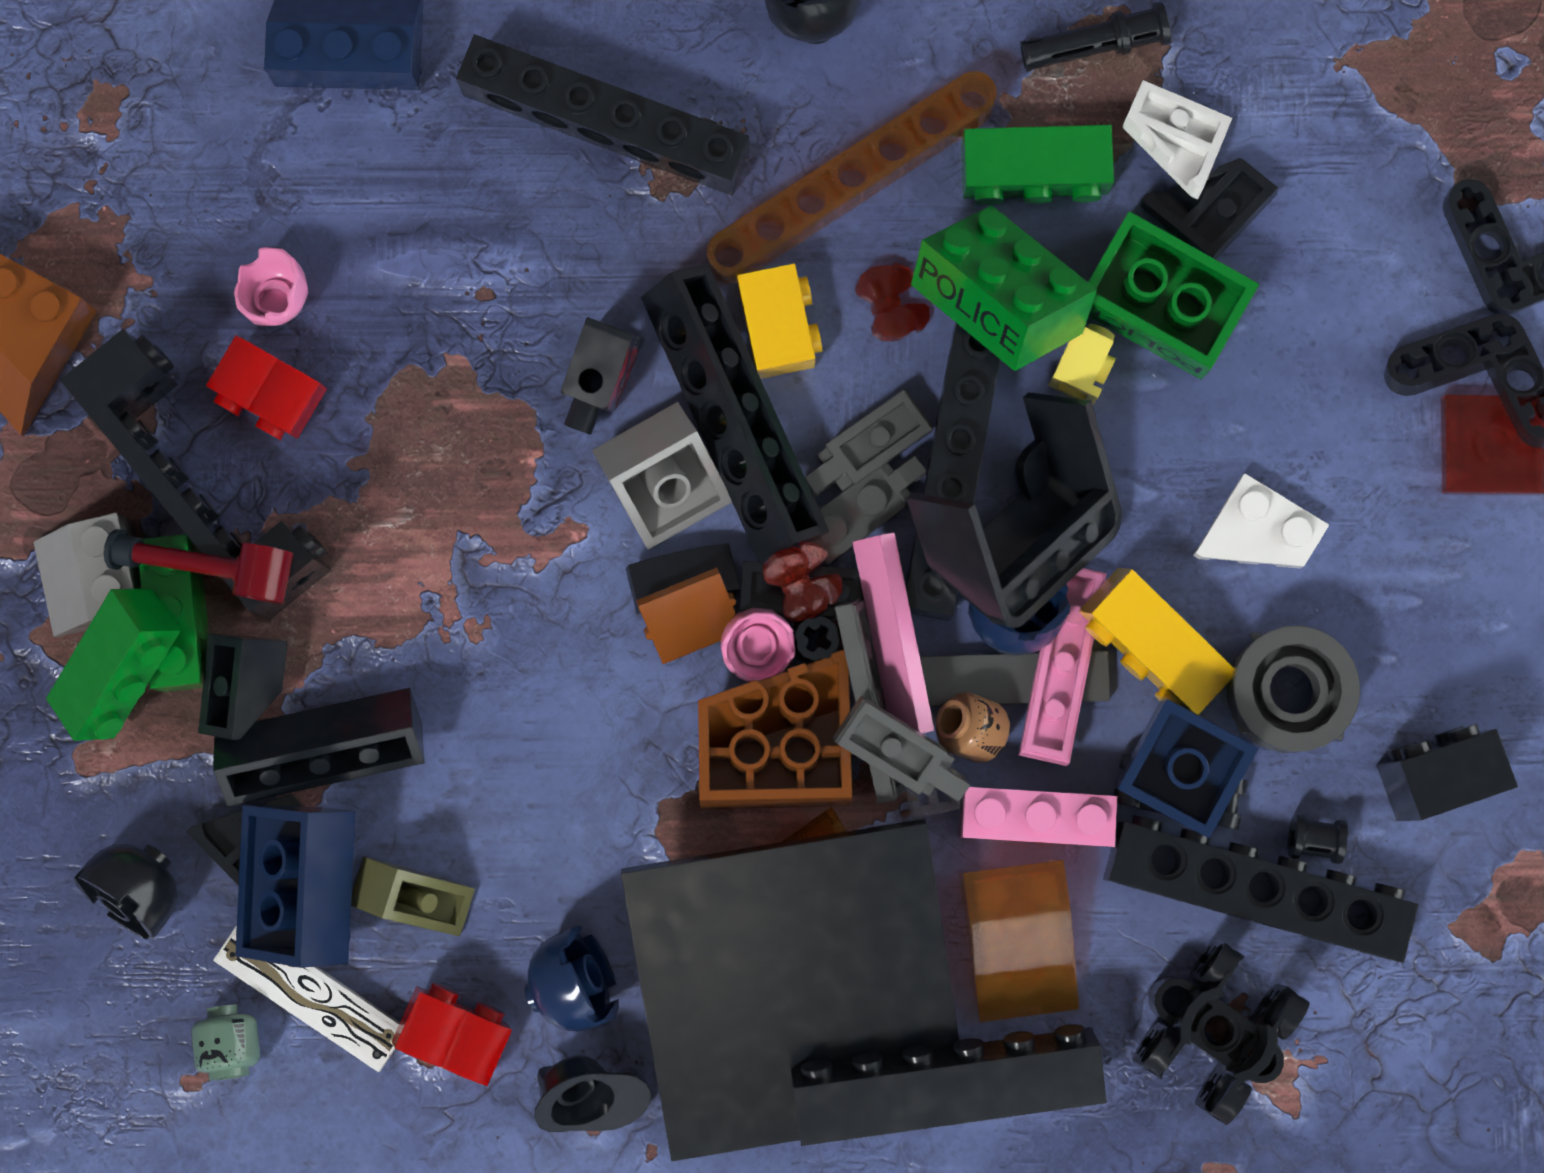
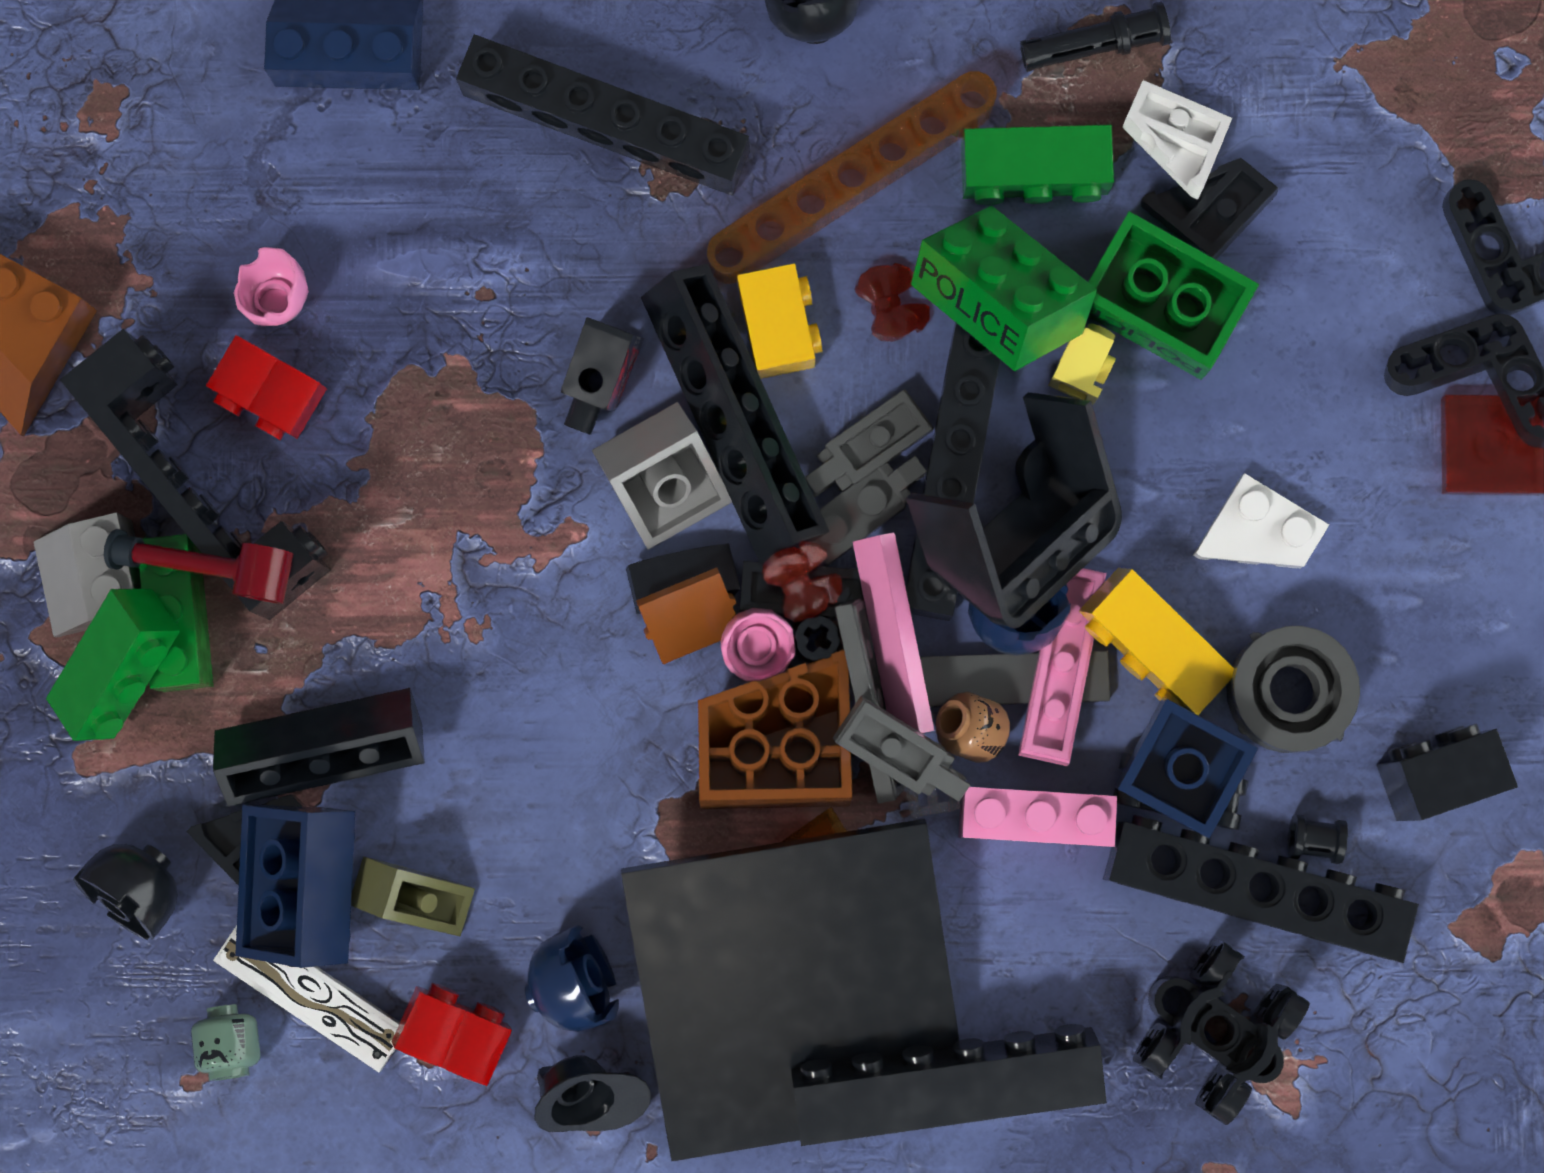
(239, 682): black slope -> none
(1020, 939): clear orange slope -> none

